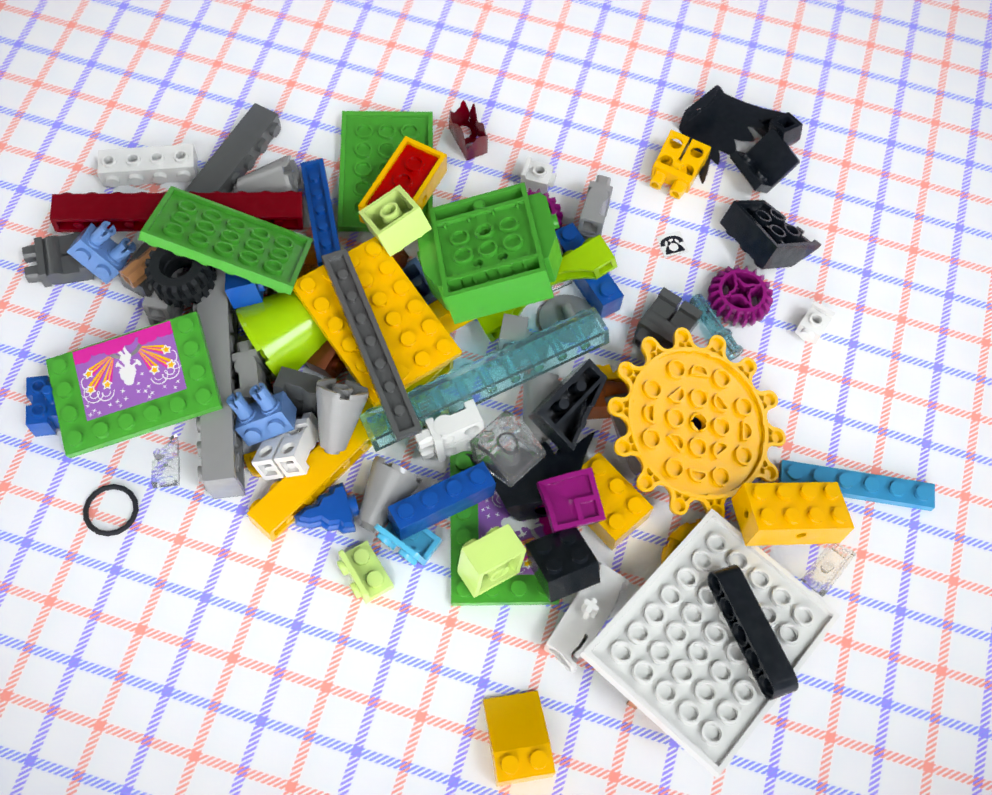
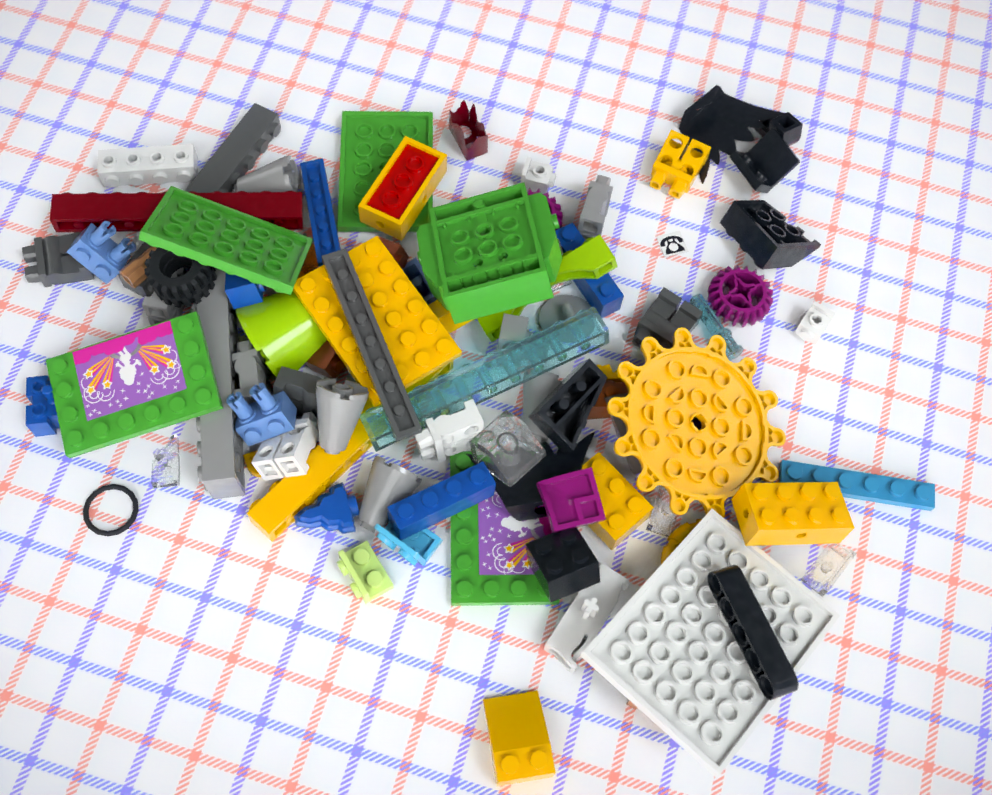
(395, 220): yellowish green brick -> none
(490, 559): yellowish green brick -> none
(661, 518): none -> clear slope

